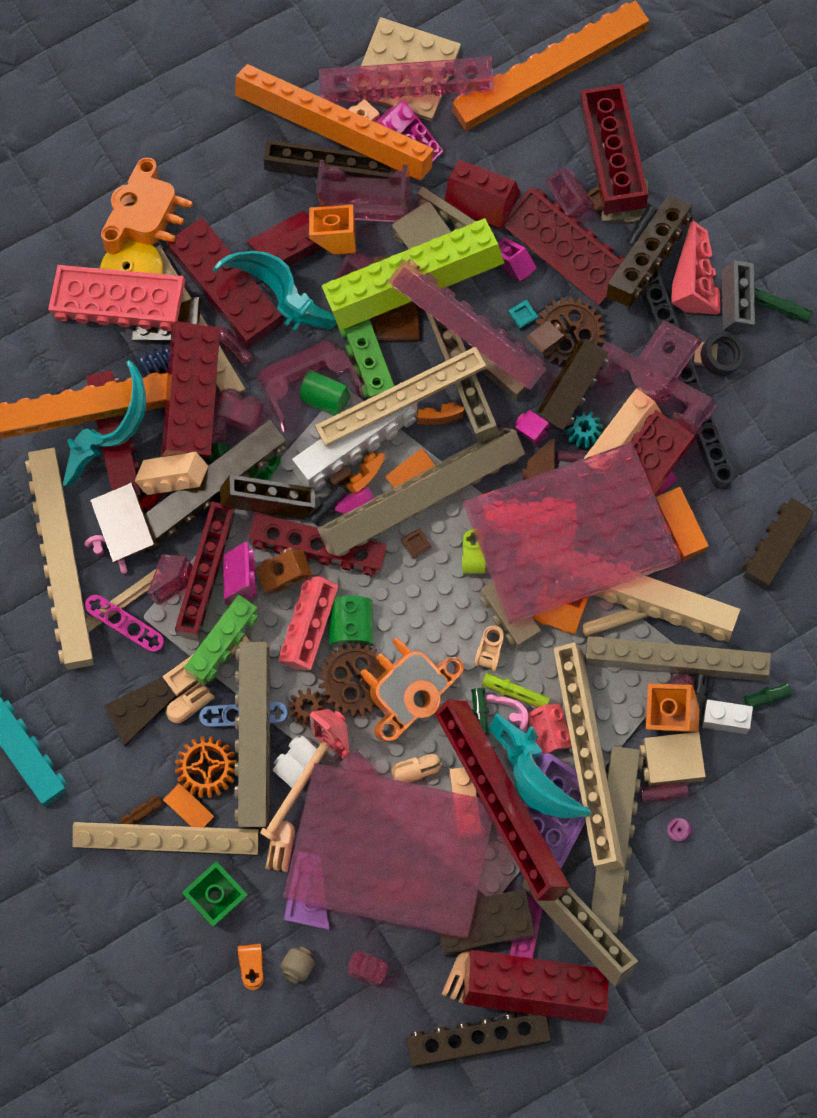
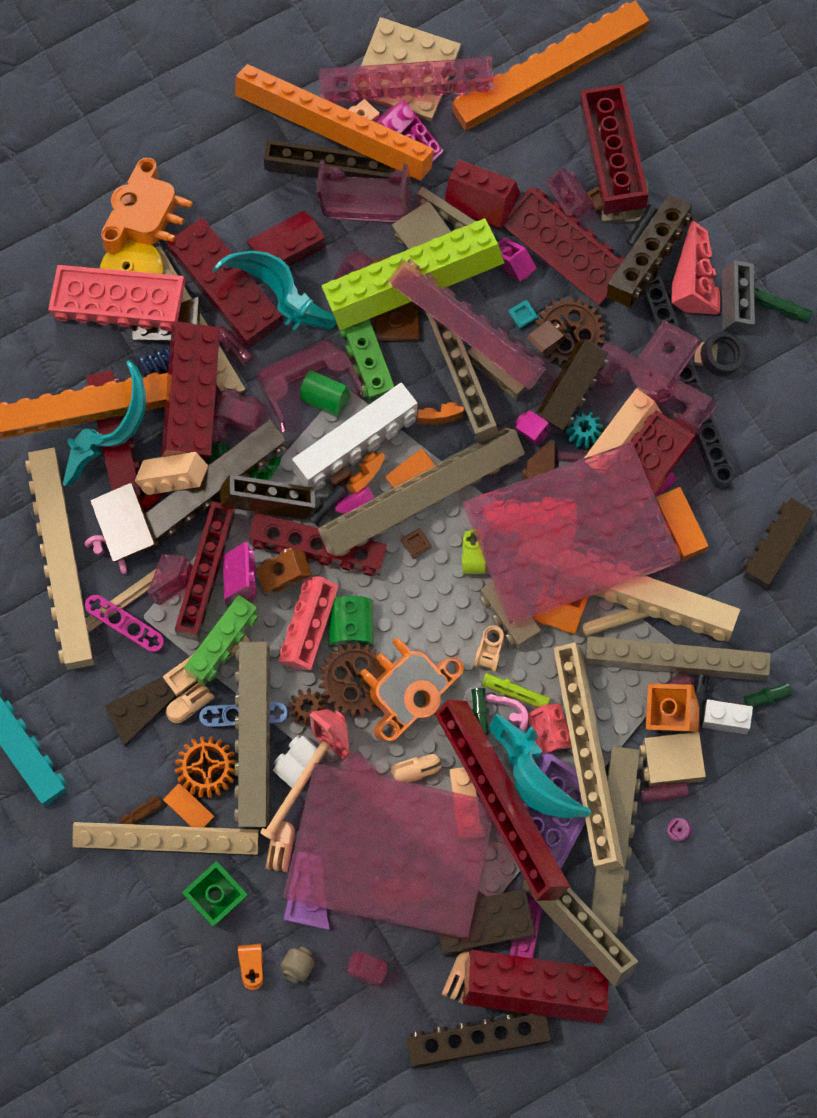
(333, 228): orange slope -> none
(400, 396): tan plate -> none

